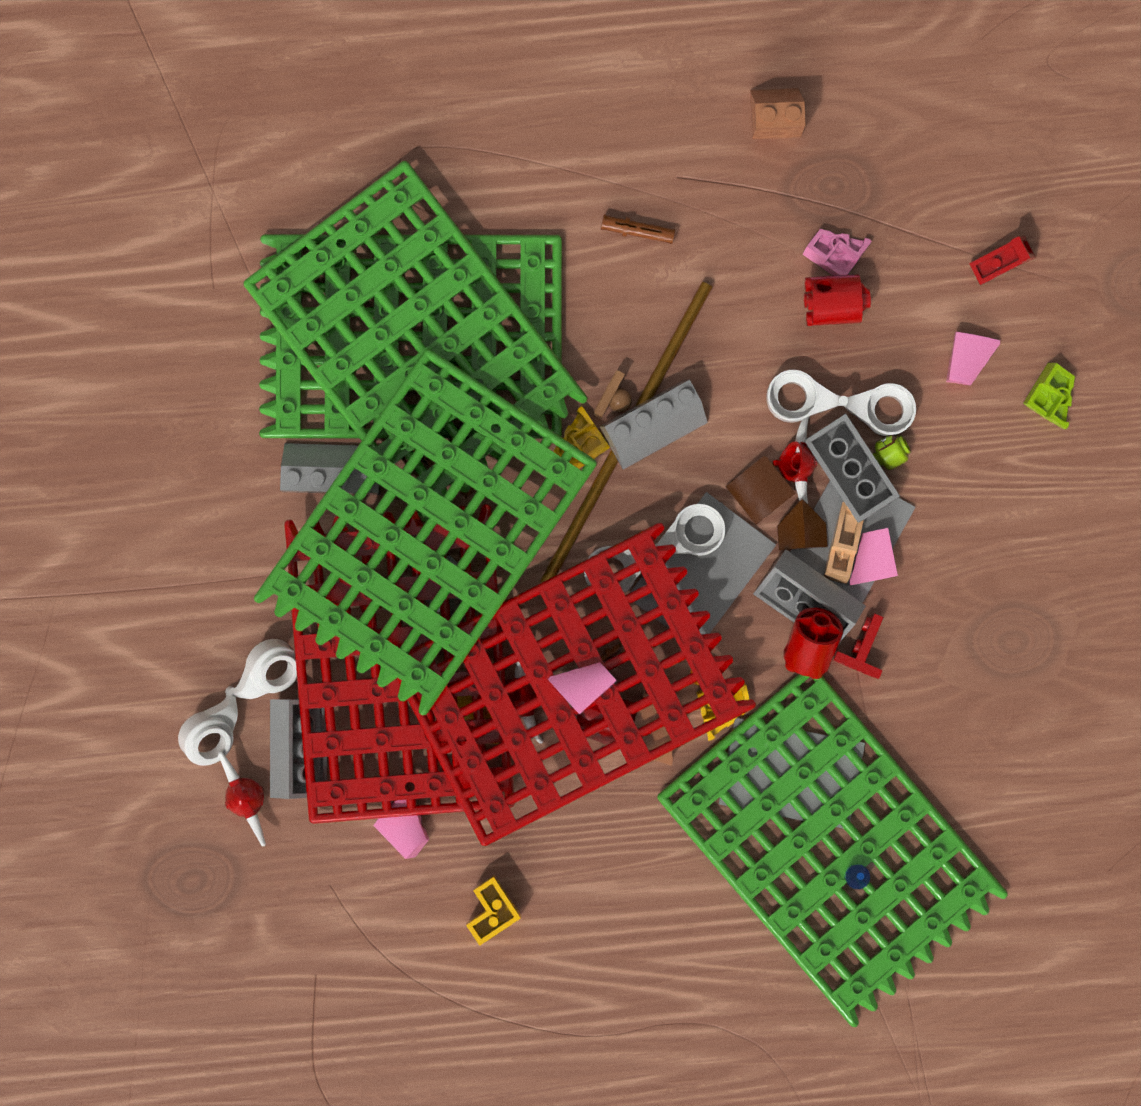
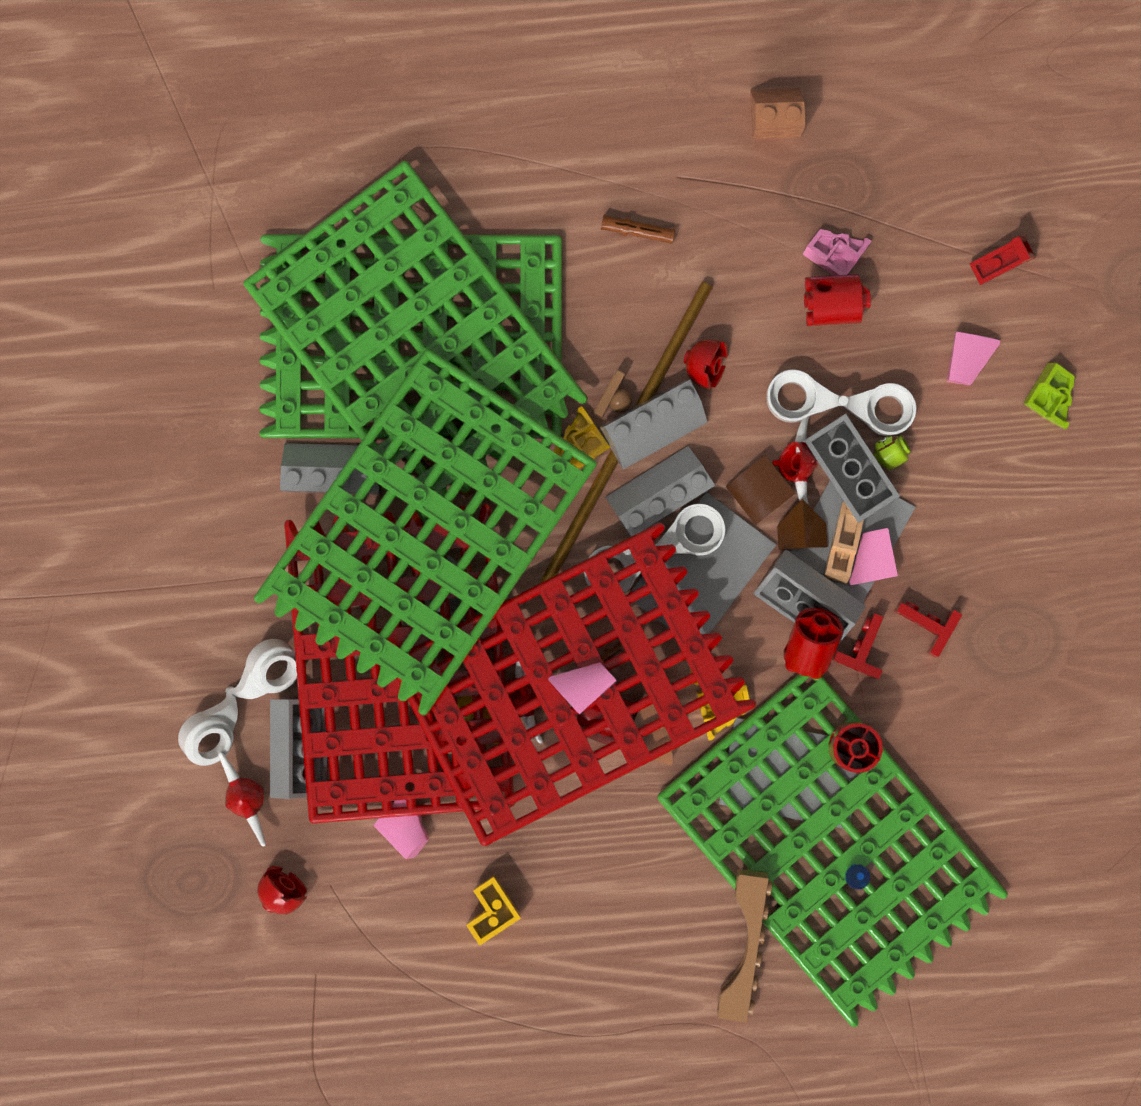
(280, 892): none -> red cylinder
(660, 491): none -> light grey slope
(705, 362): none -> red cylinder
(735, 994): none -> medium nougat arch
(855, 747): none -> red cylinder
(931, 624): none -> red bracket

